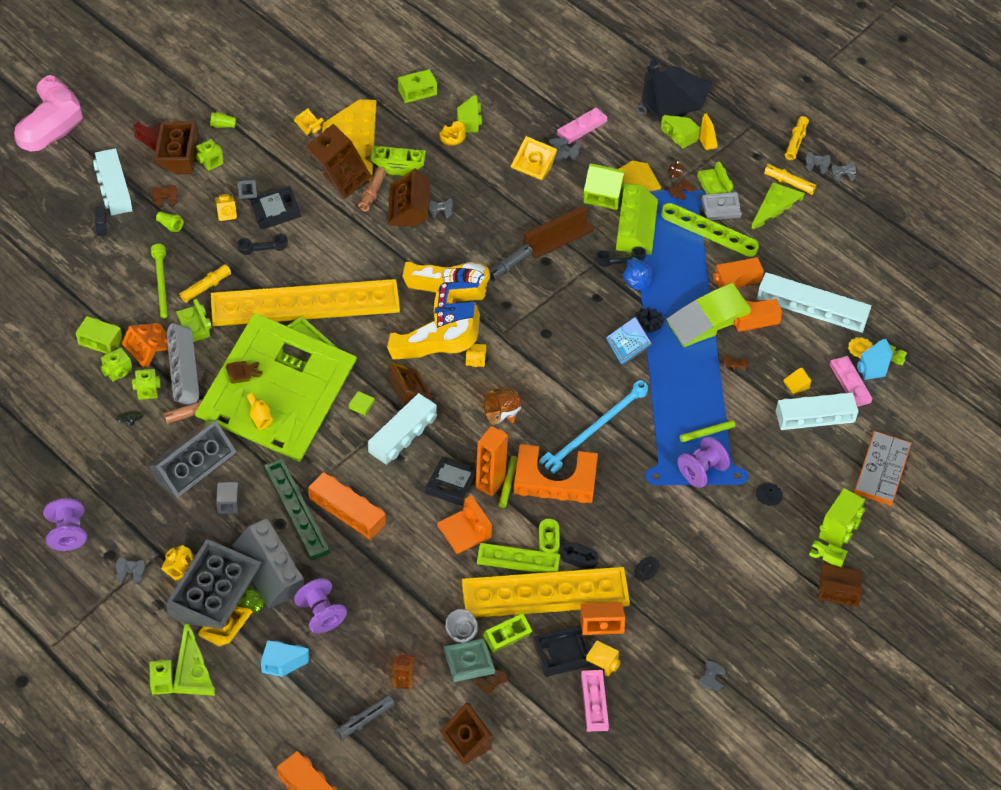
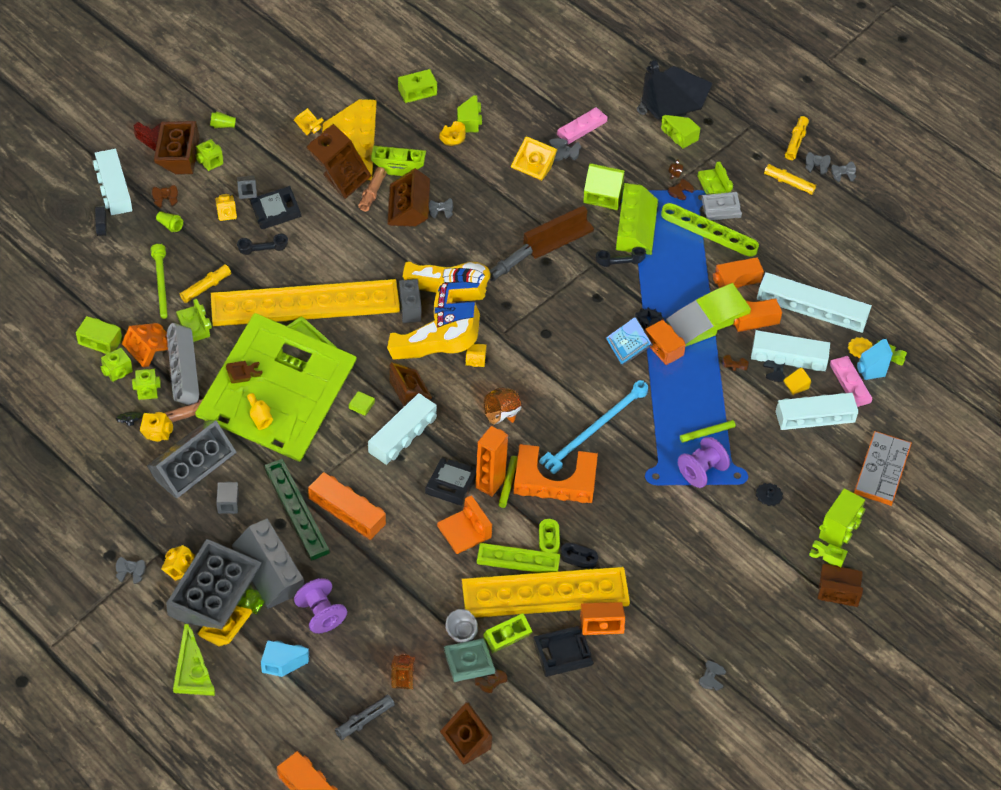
(50, 119): bright pink piece -> none
(66, 516): medium lavender hose -> none
(156, 426): none -> yellow brick
(161, 677): lime brick -> none
(410, 301): none -> dark grey brick
(594, 700): bright pink plate -> none
(604, 657): yellow bracket -> none
(637, 274): blue hair -> none
(640, 174): yellow slope -> none
(646, 568): black piece -> none
(665, 342): none -> orange brick
(707, 134): yellow slope -> none
(776, 201): lime wing -> none
(777, 375): none -> black piece
(790, 350): none -> light aqua brick

